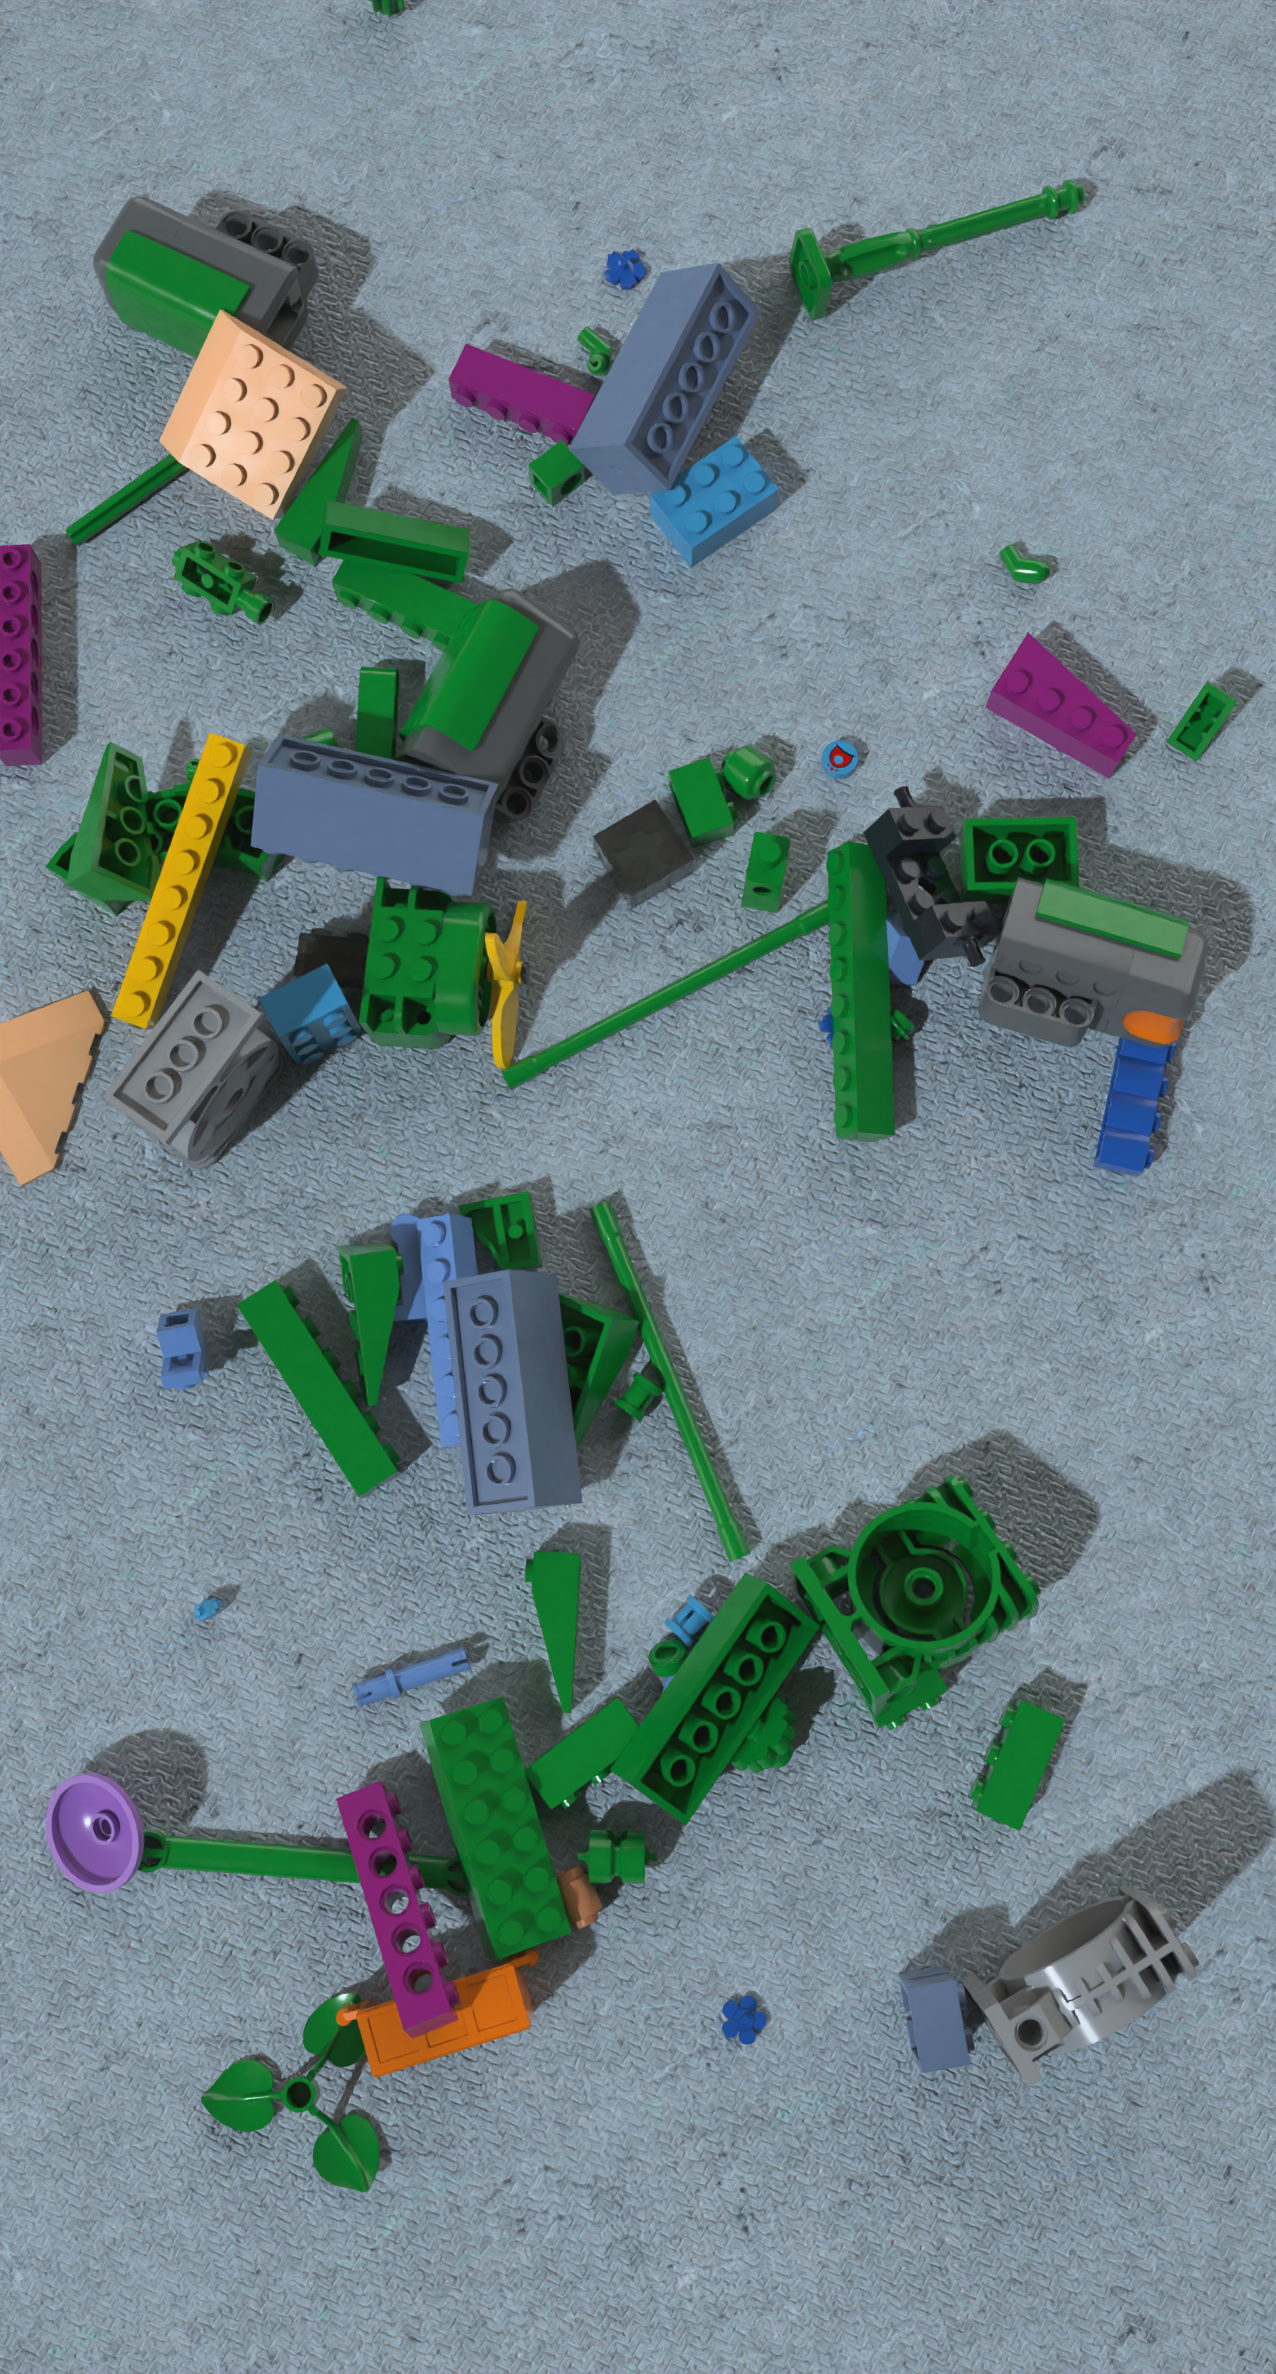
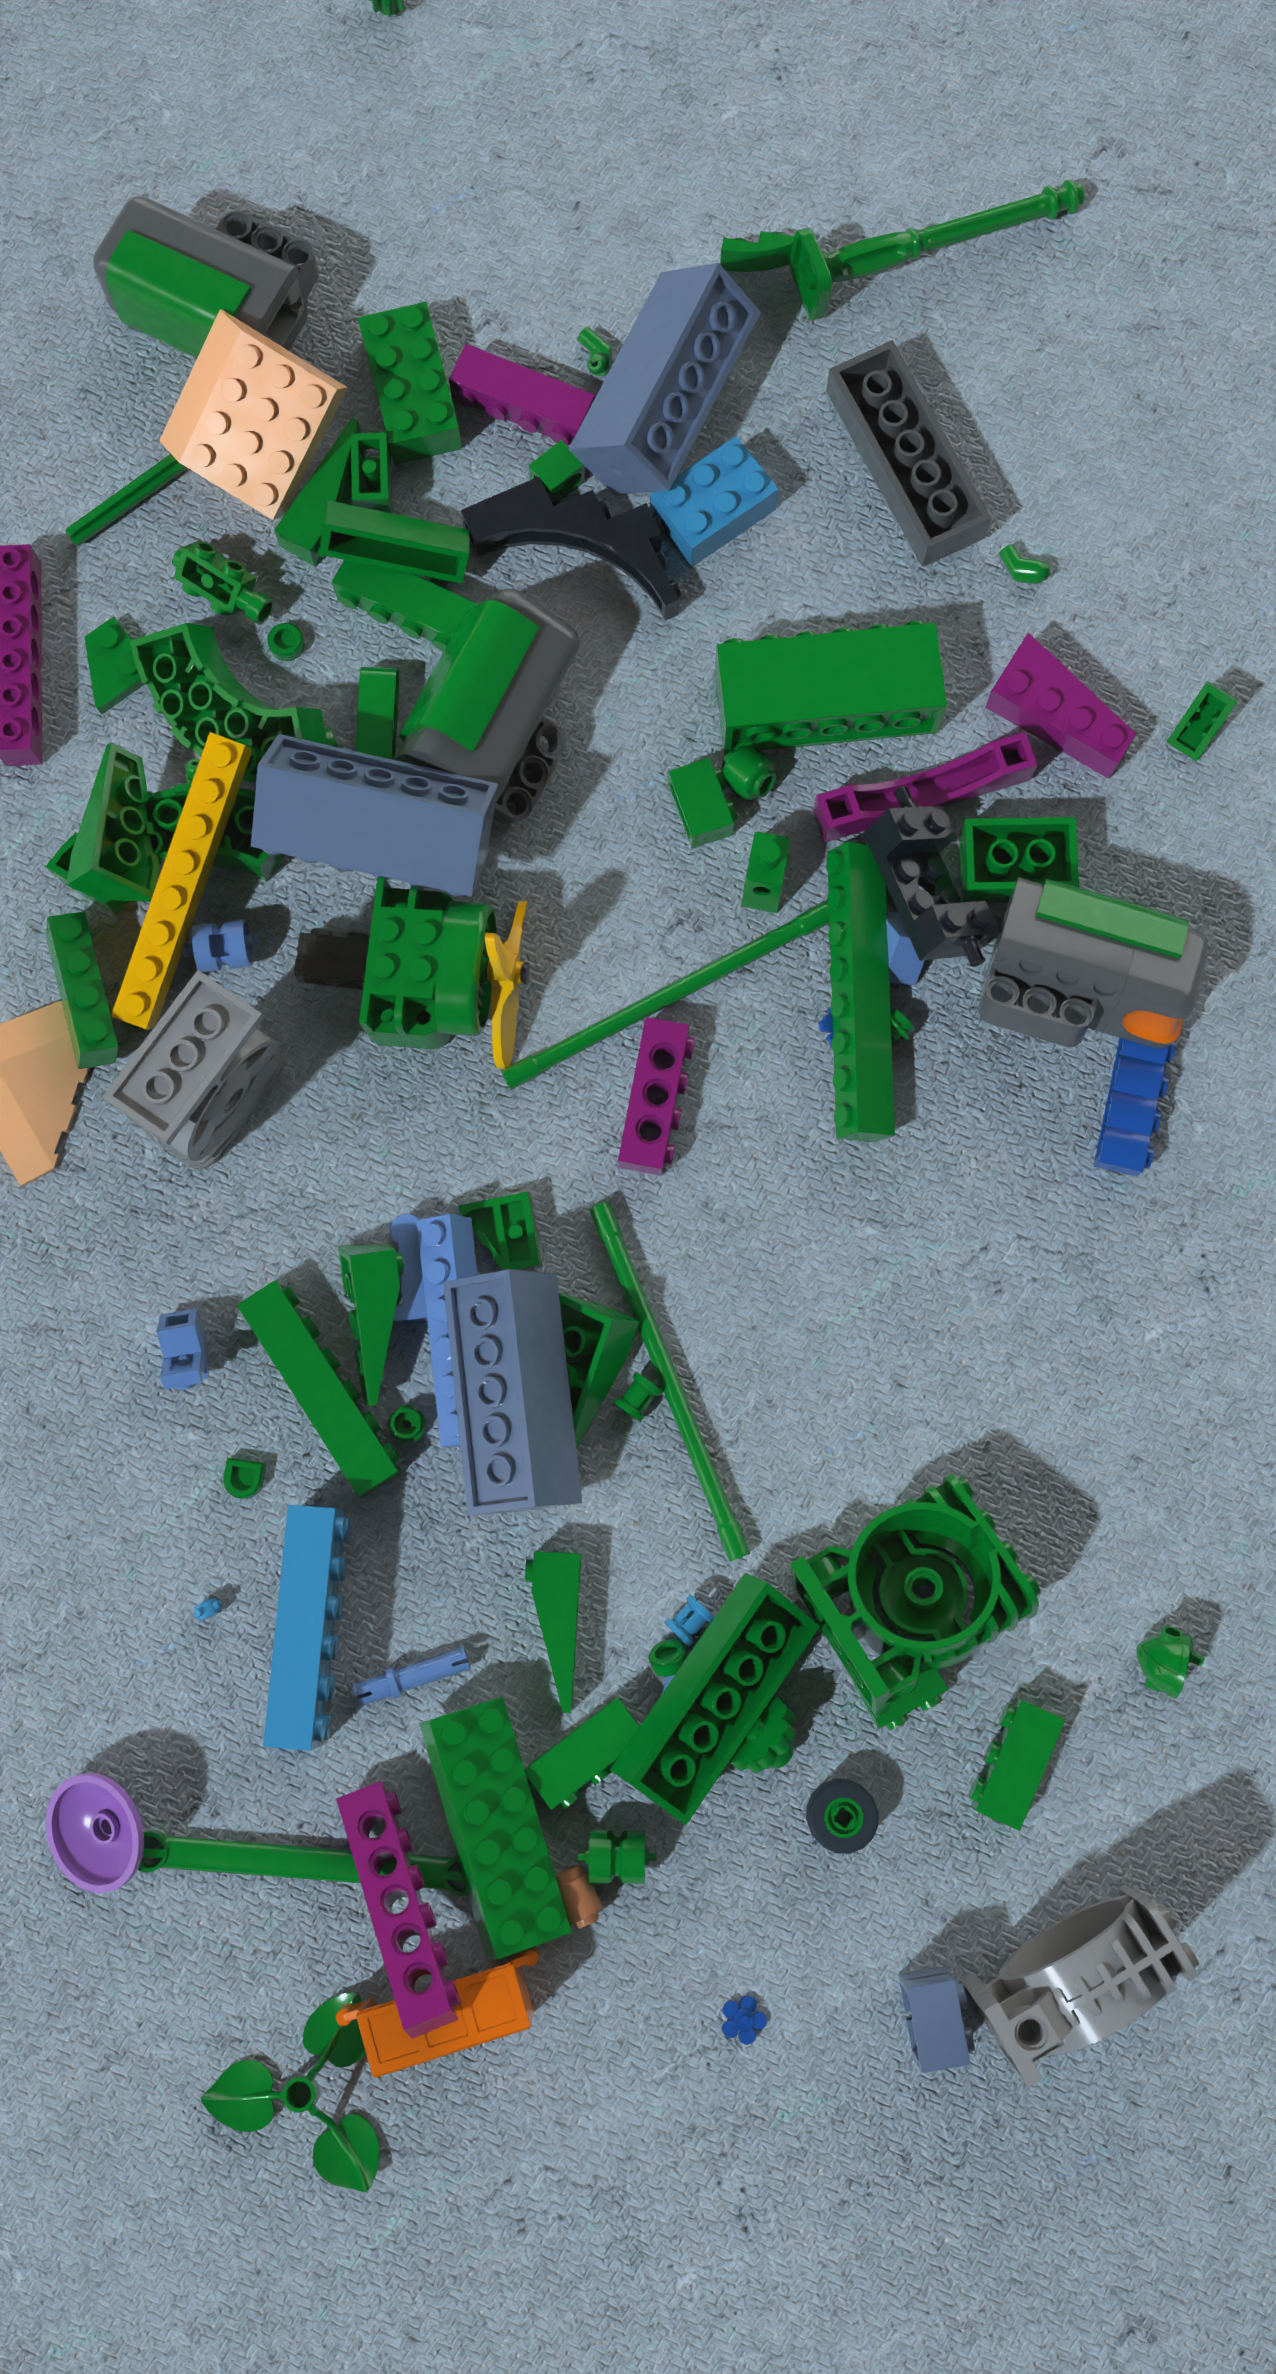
(81, 990): none -> green brick
(111, 665): none -> green wing
(203, 696): none -> green brick
(222, 945): none -> medium blue wheel
(243, 1477): none -> green tile
(286, 641): none -> green tile
(306, 1628): none -> dark azure brick
(311, 1015): dark azure brick -> none
(371, 475): none -> green brick
(397, 1420): none -> green plate
(410, 383): none -> green brick
(531, 516): none -> black arch
(624, 269): blue plant -> none
(643, 854): clear smoke piece -> none
(657, 1039): none -> magenta brick
(744, 256): none -> green slope
(830, 687): none -> green brick
(836, 1802): none -> black wheel
(839, 759): dark azure tile -> none
(907, 453): none -> dark grey brick
(975, 774): none -> magenta arch
(1166, 1660): none -> green helmet

